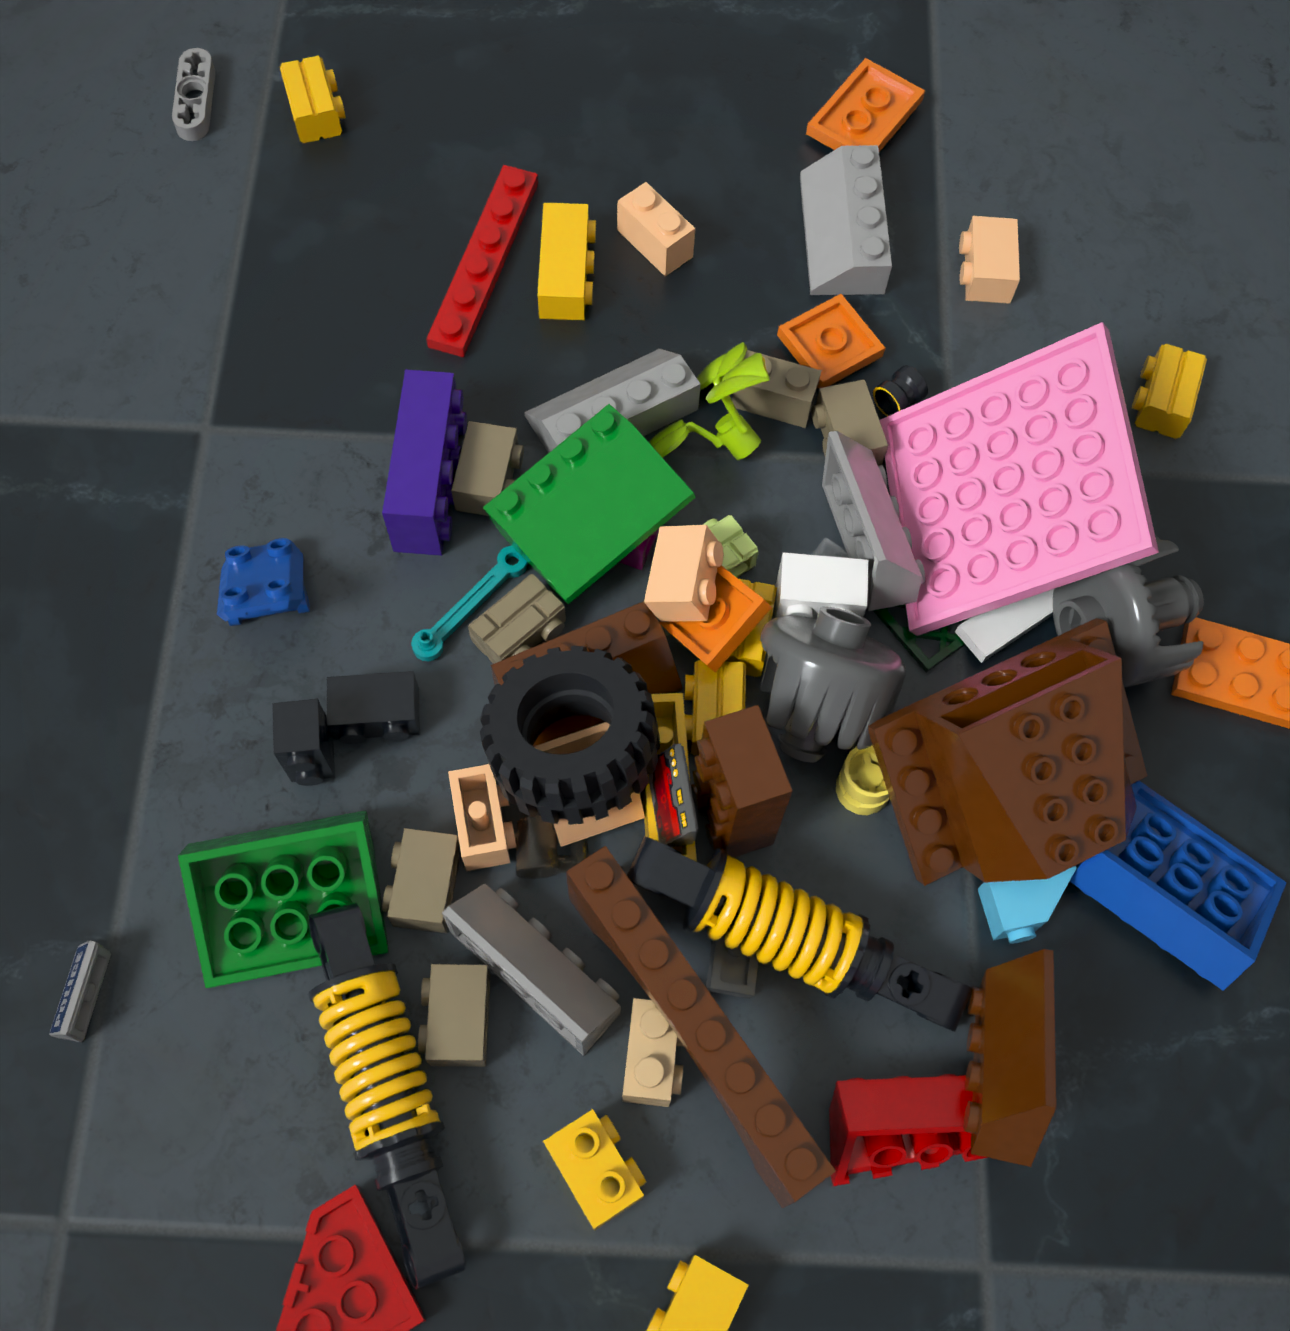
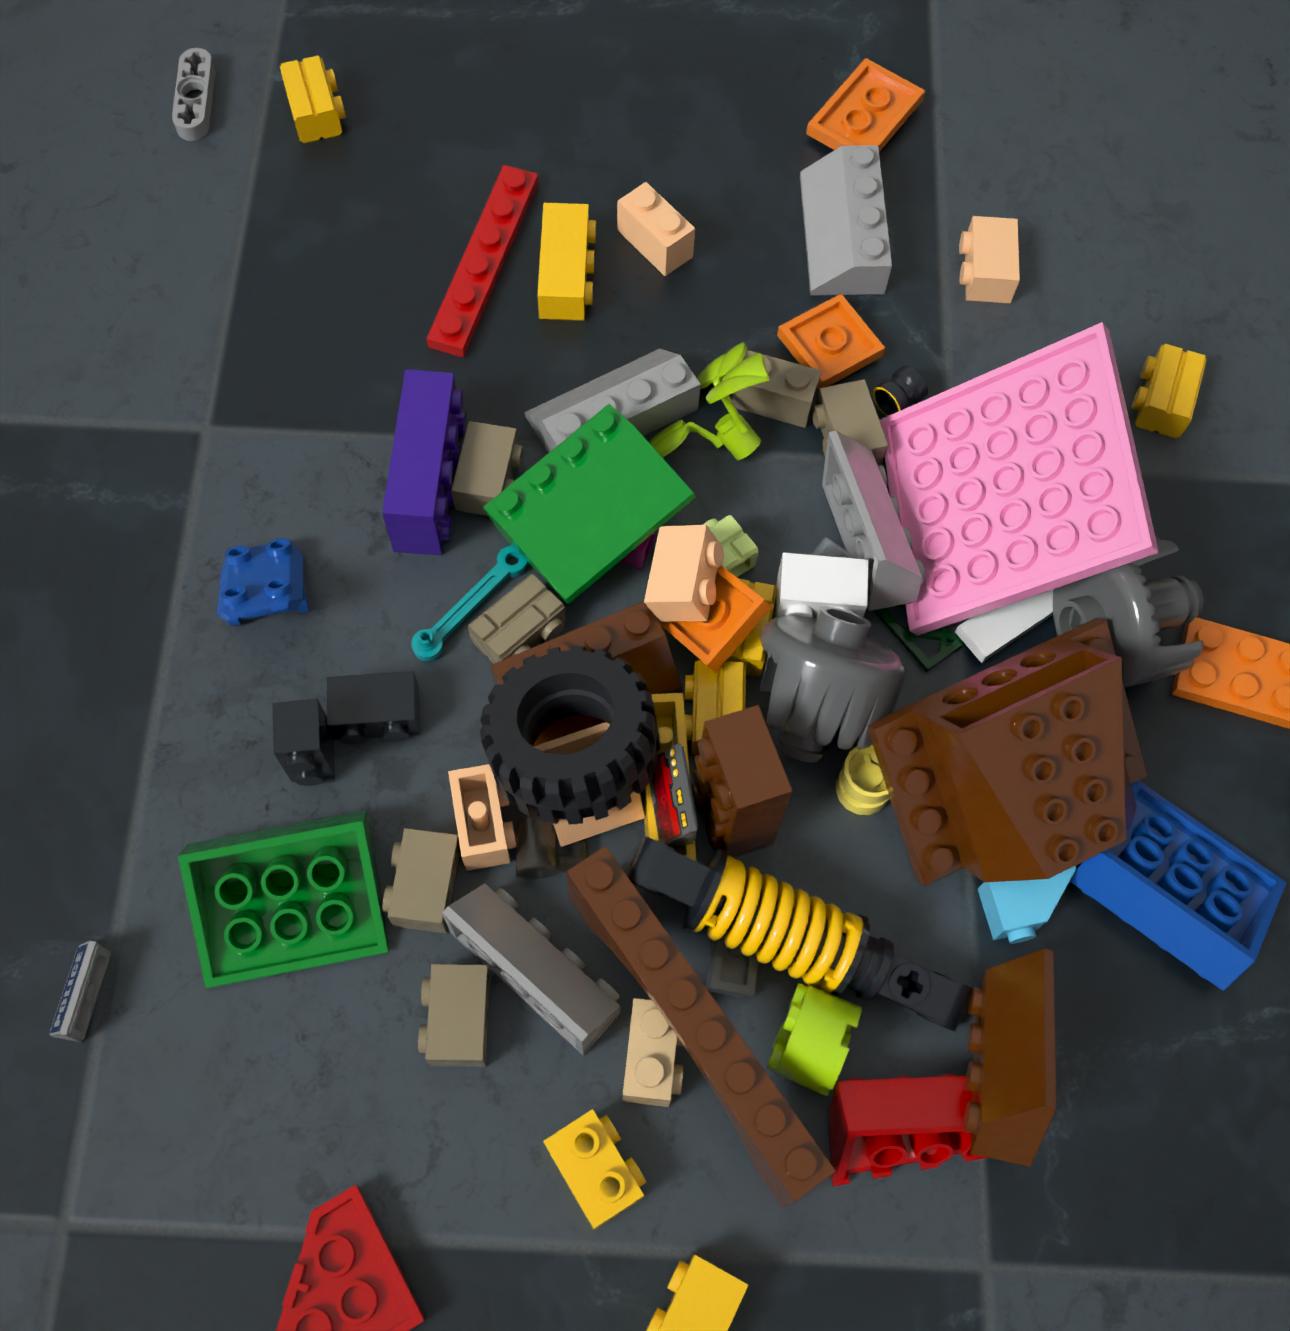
(380, 1090): piece -> none
(814, 1039): none -> lime brick

